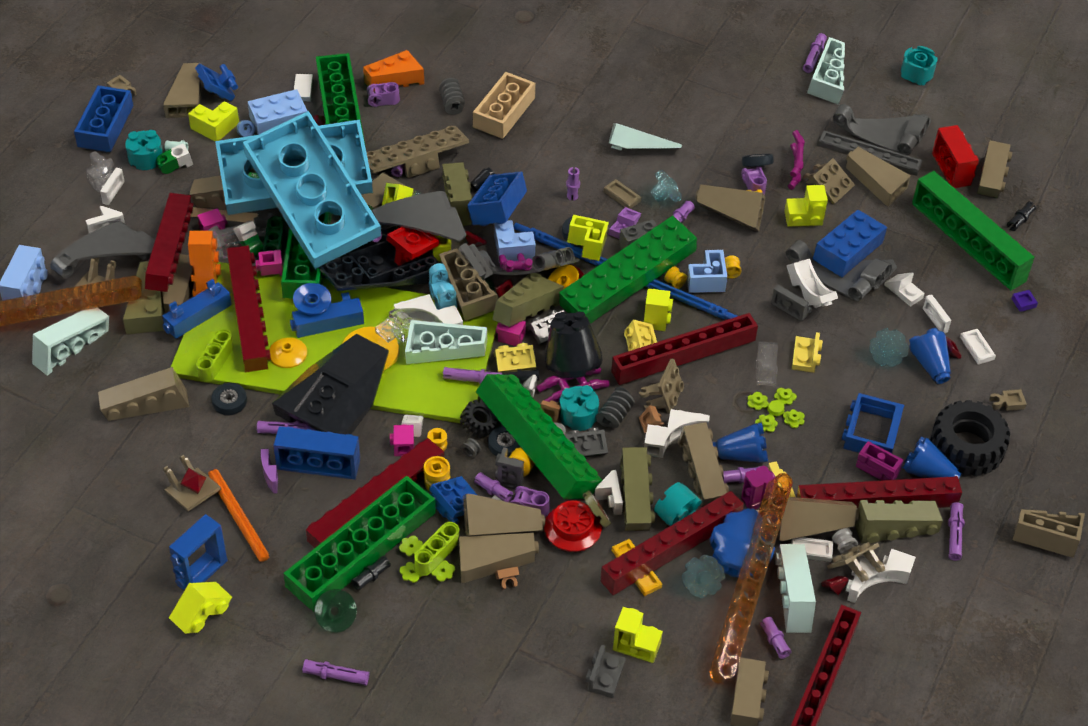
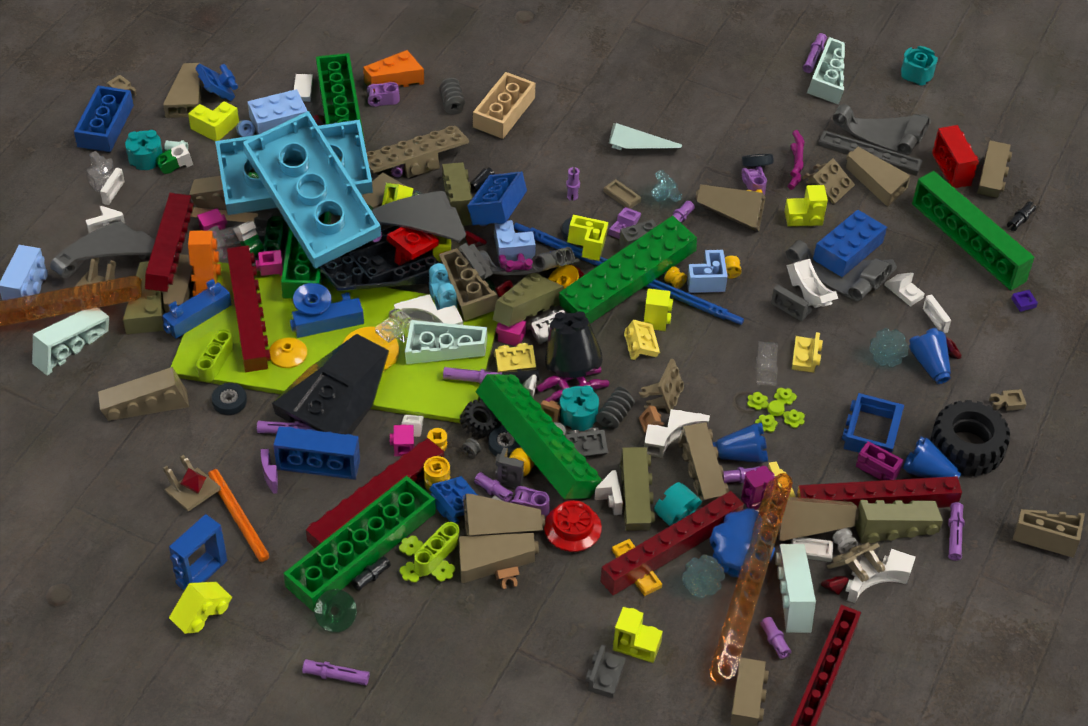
(596, 508): olive tile -> none
(684, 348): dark red brick -> none
(977, 346): white tile -> none

